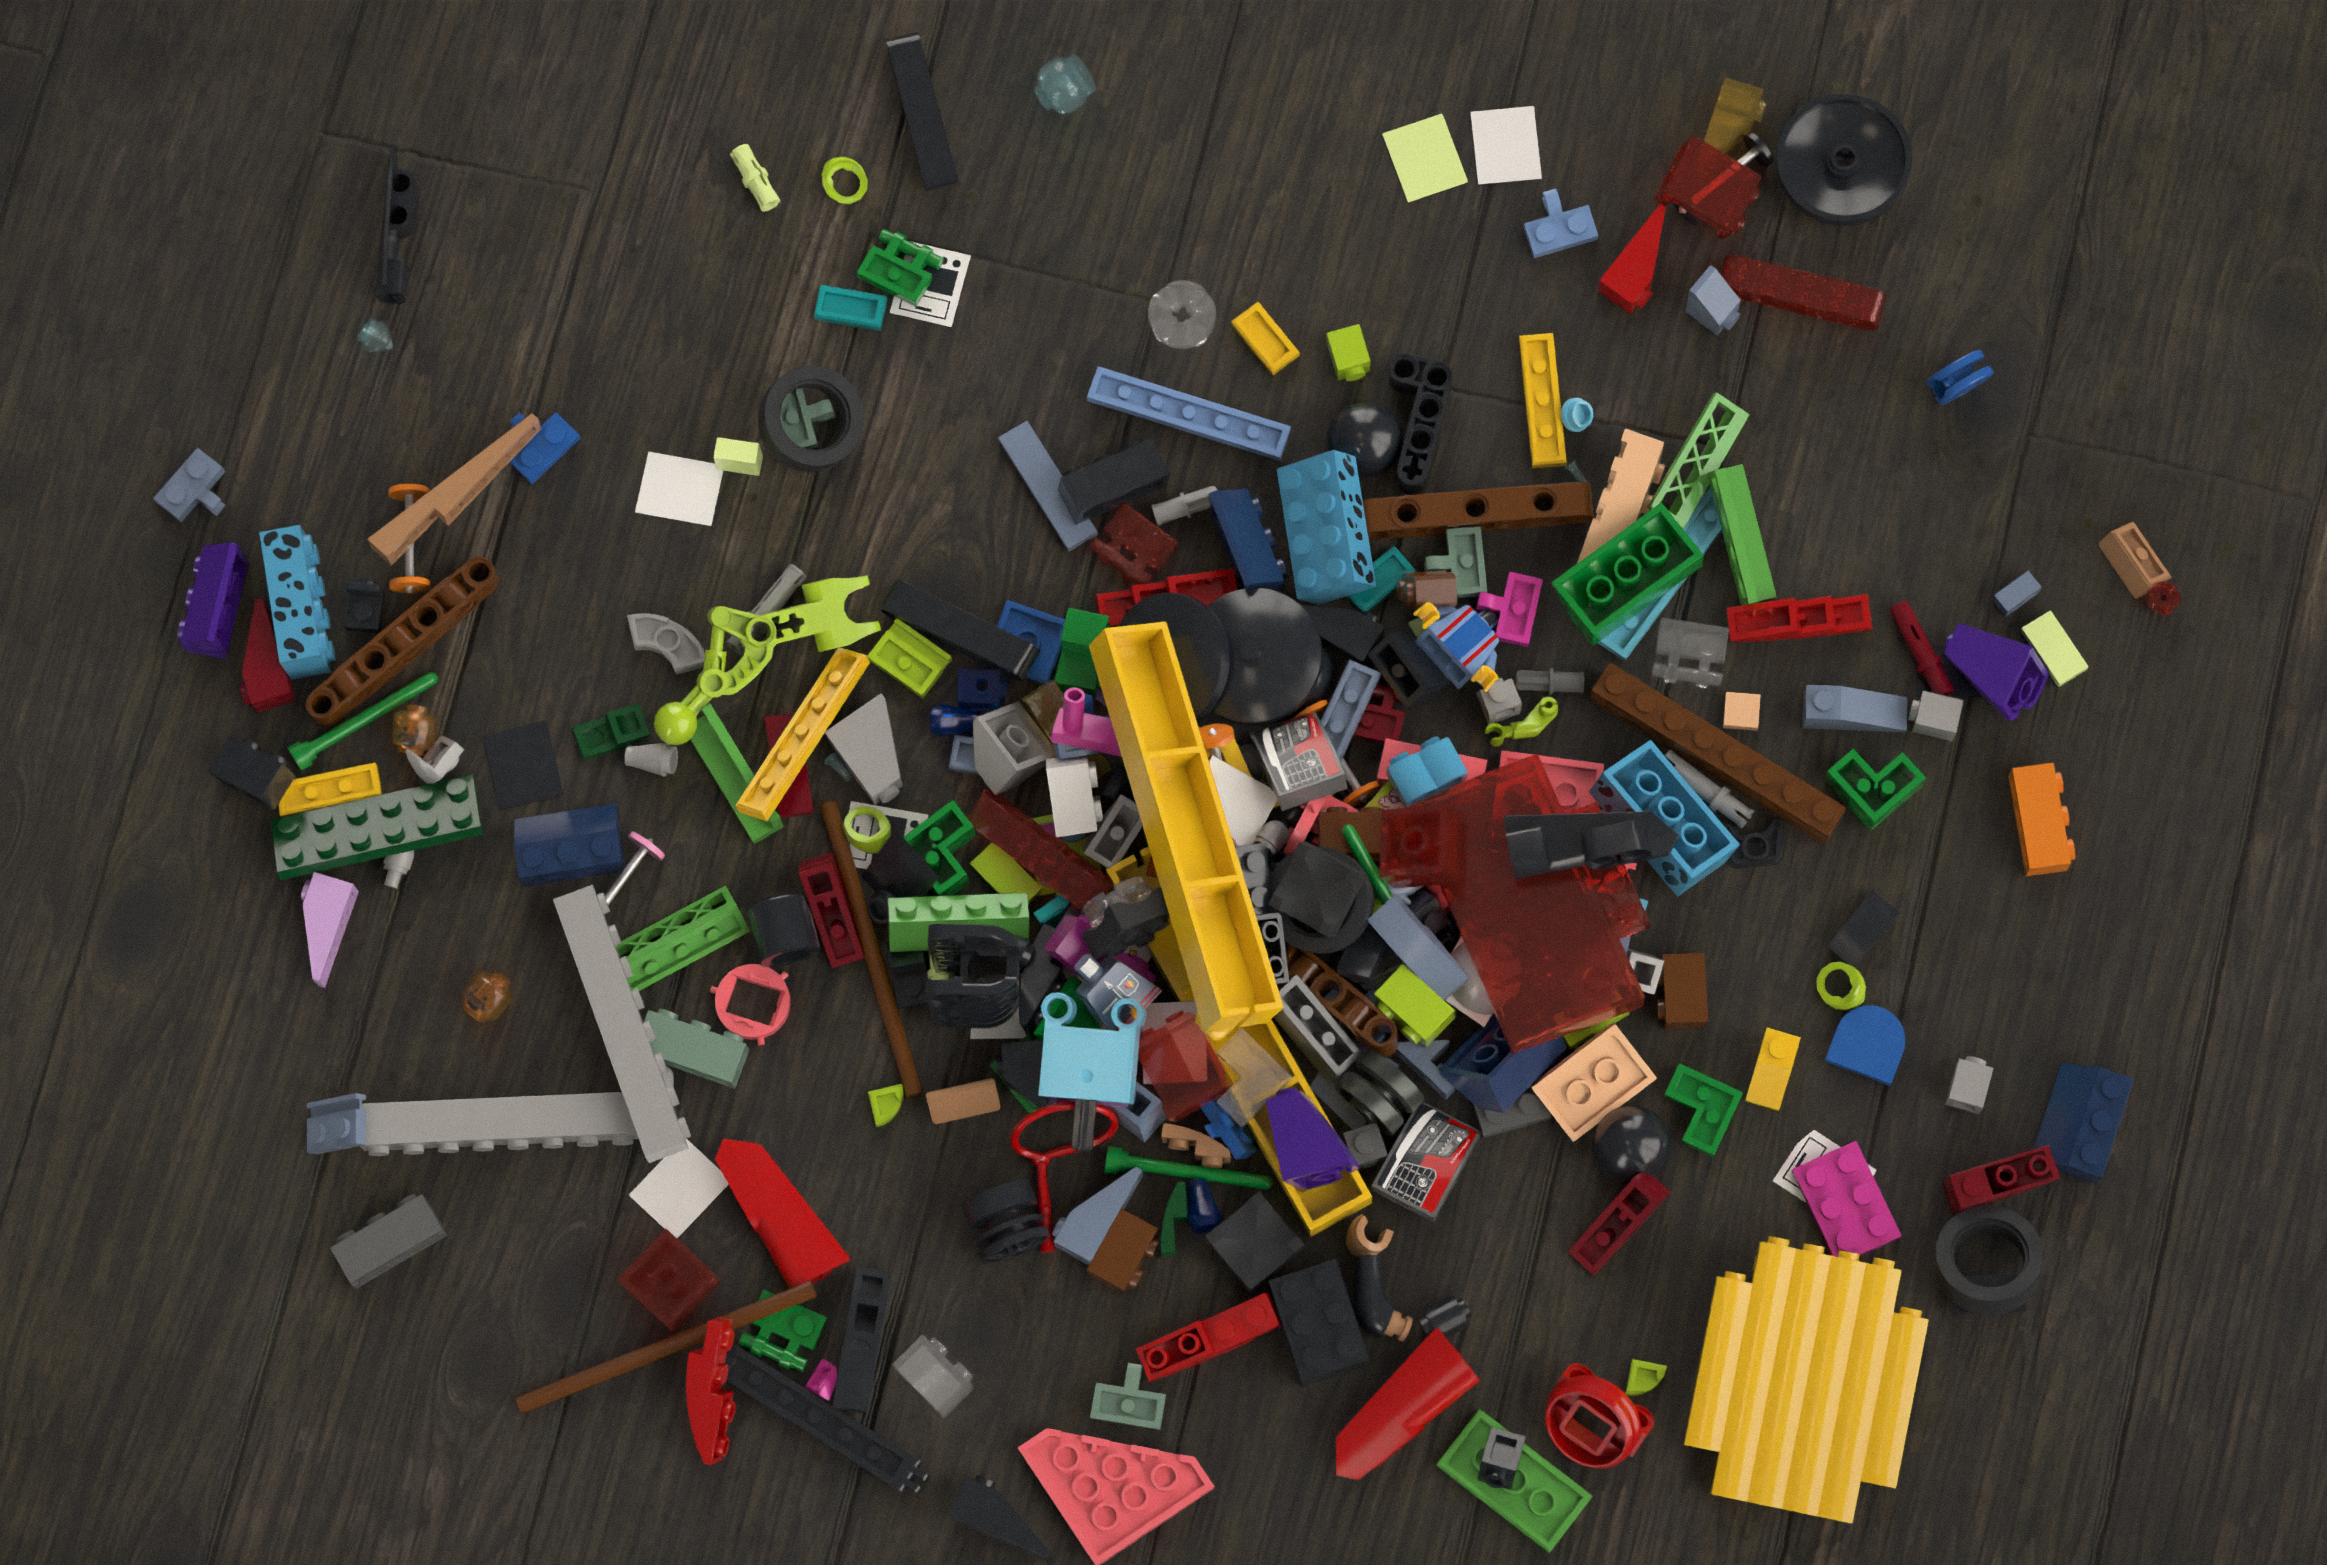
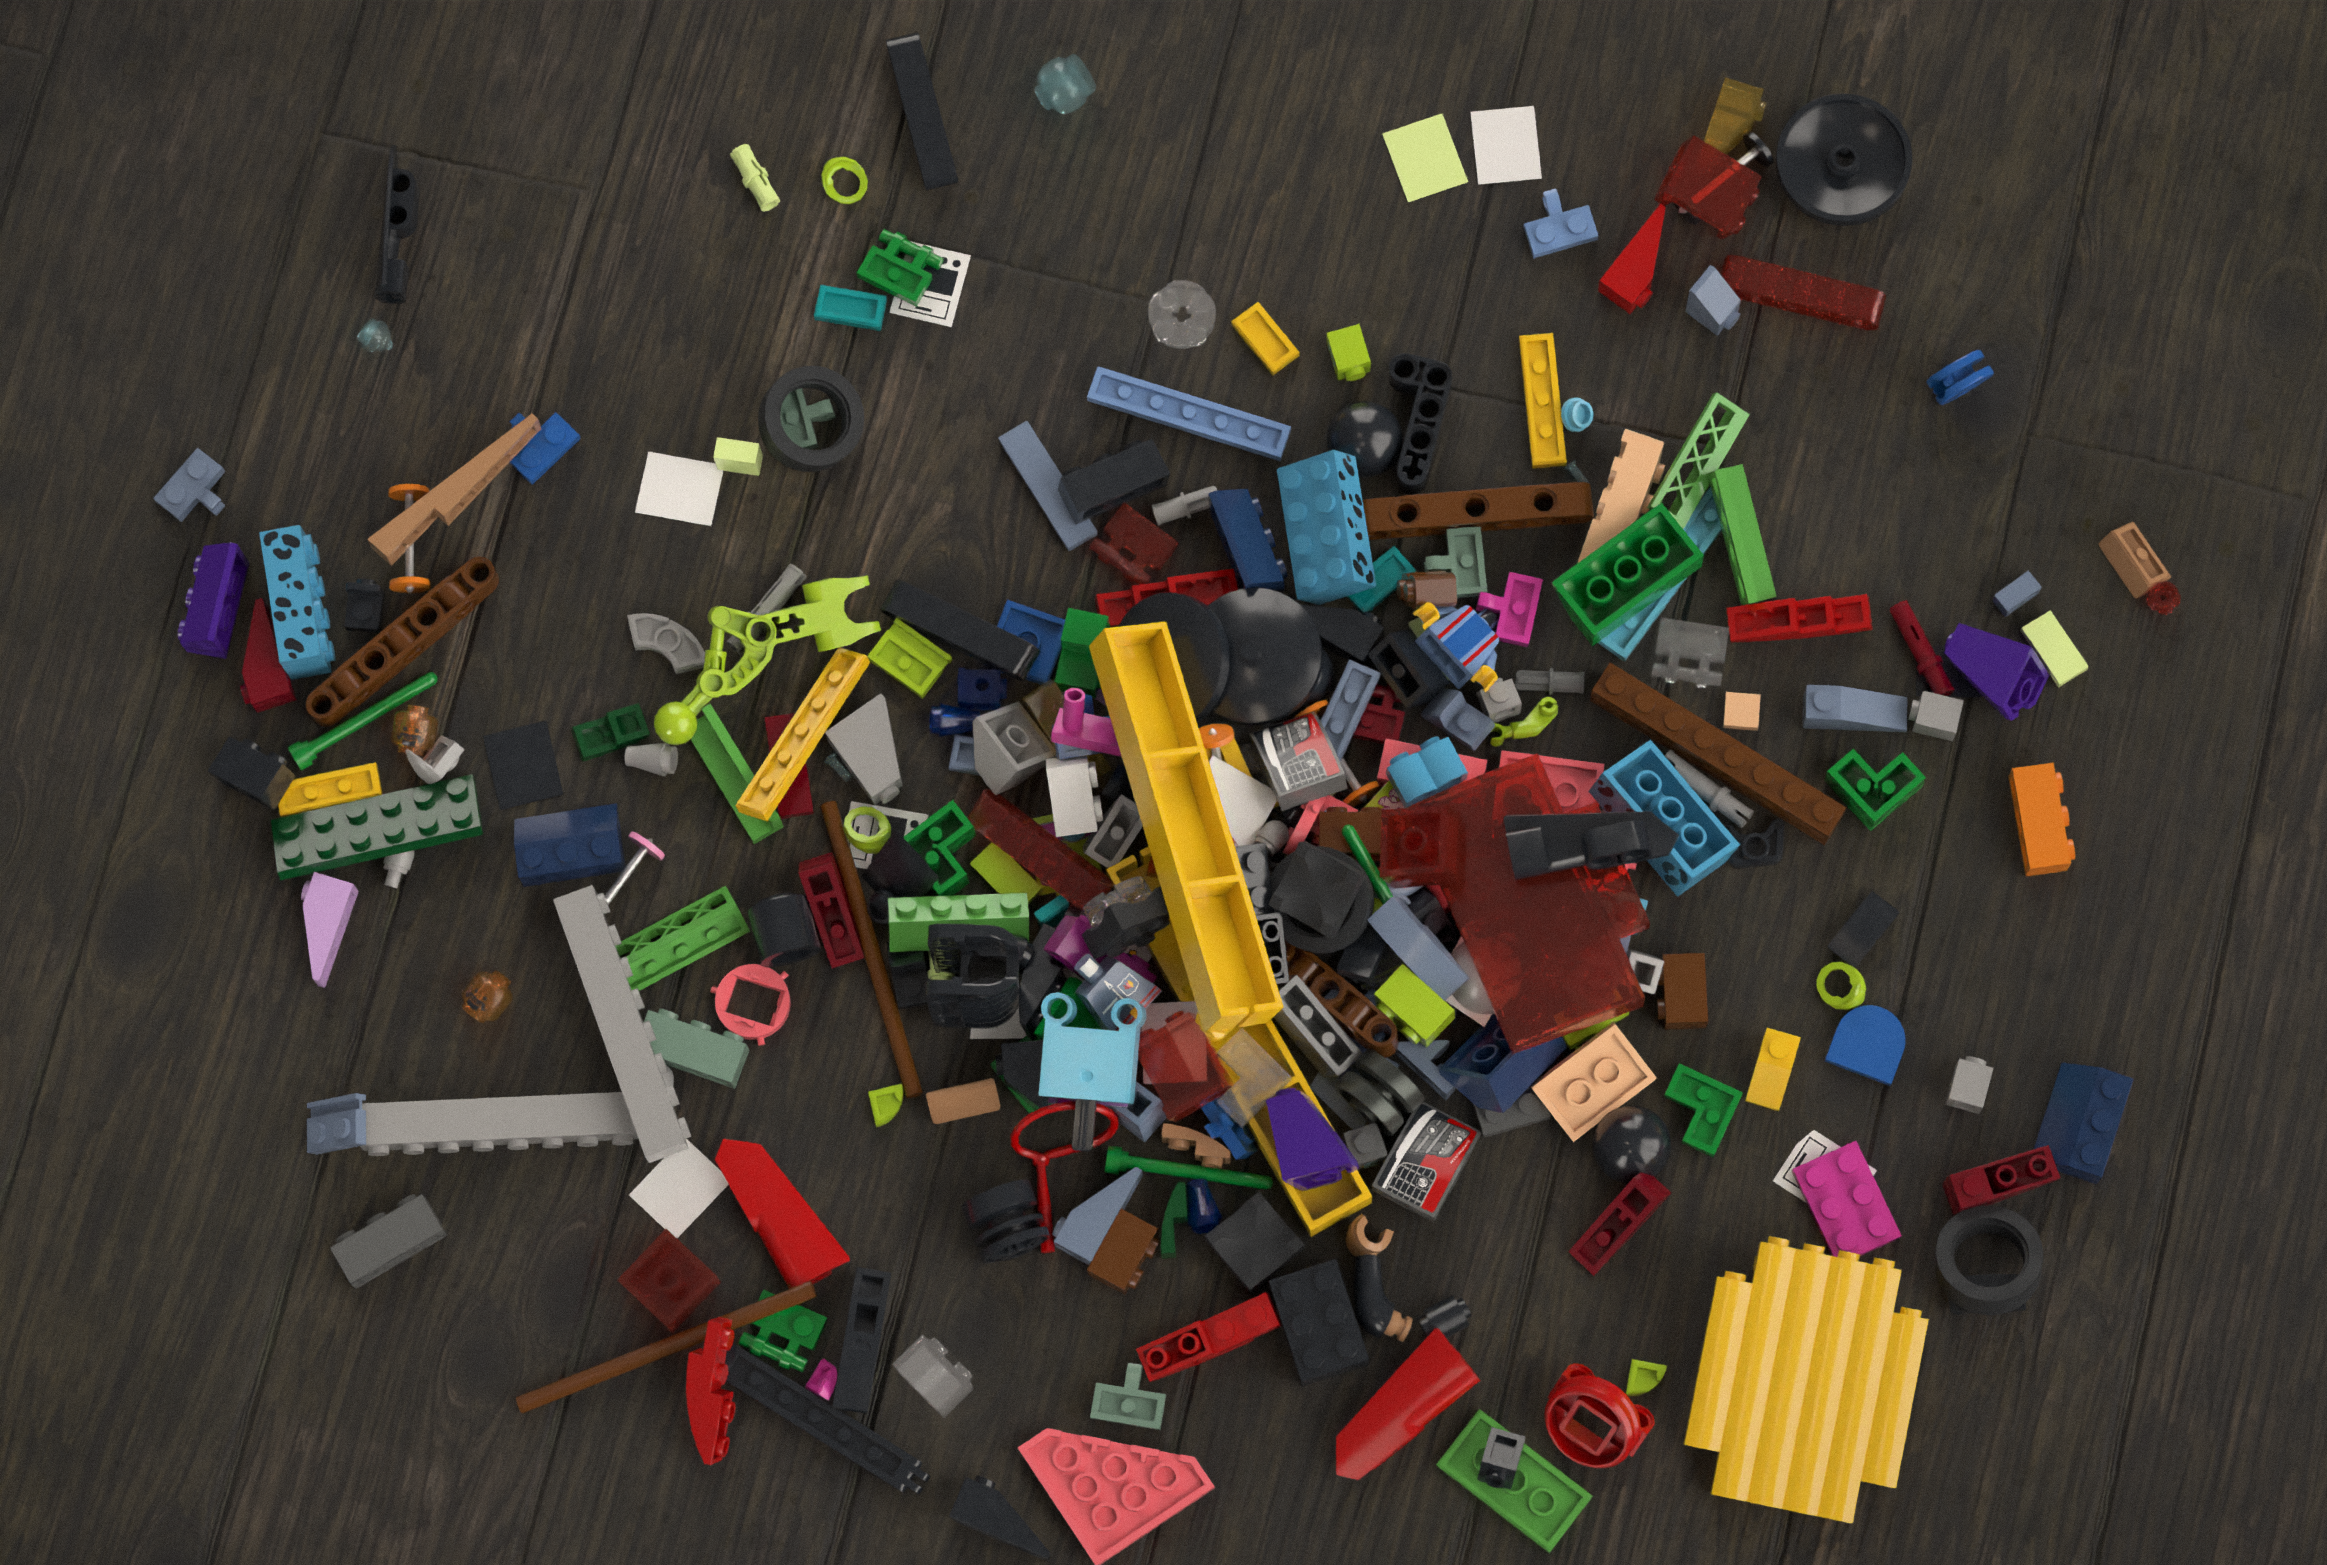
(1458, 718): none -> sand blue slope

